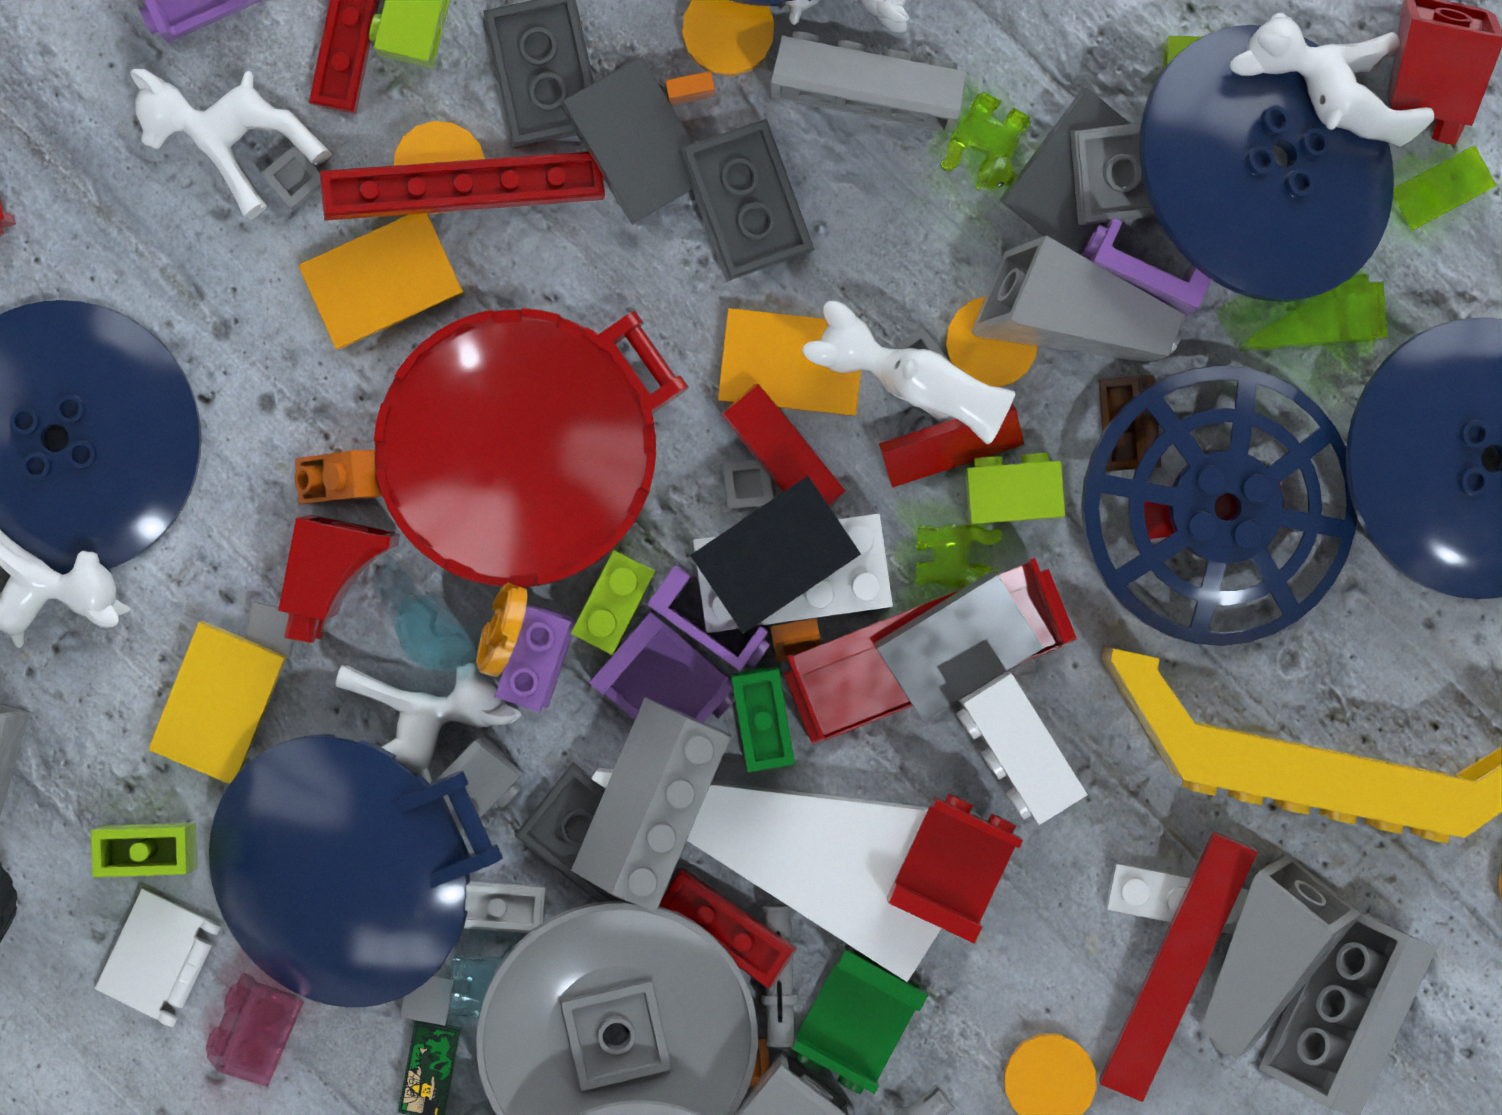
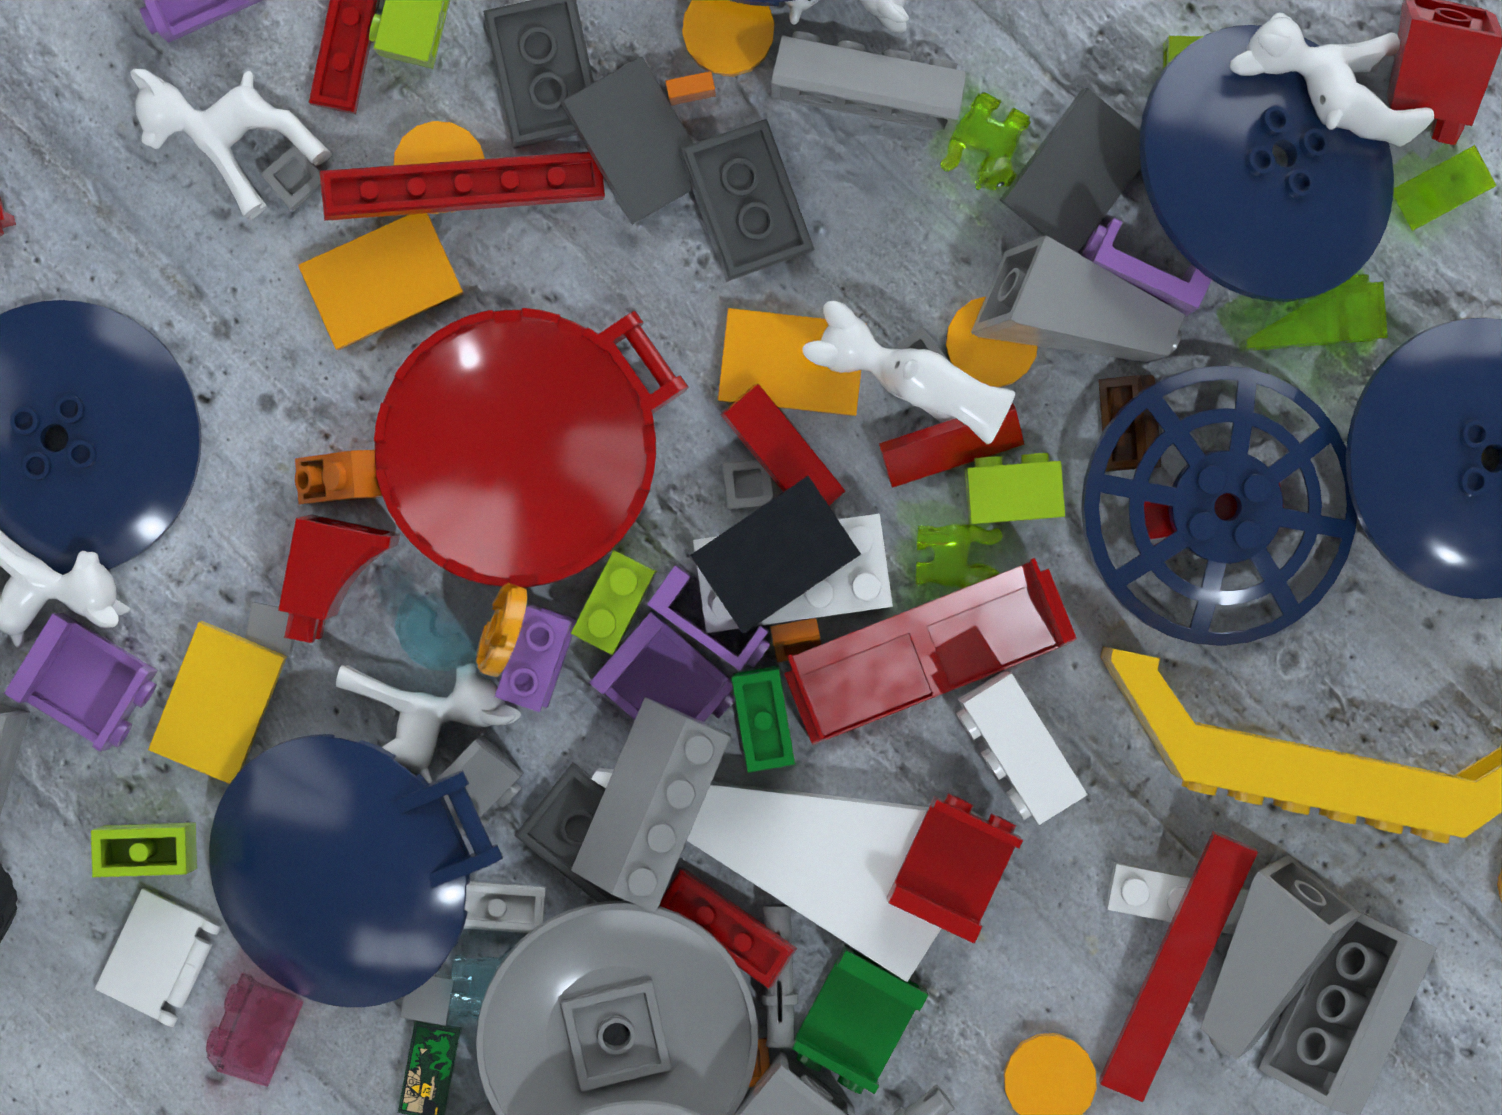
(83, 681): none -> medium lavender panel
(958, 645): tile -> none
(1109, 174): light grey tile -> none

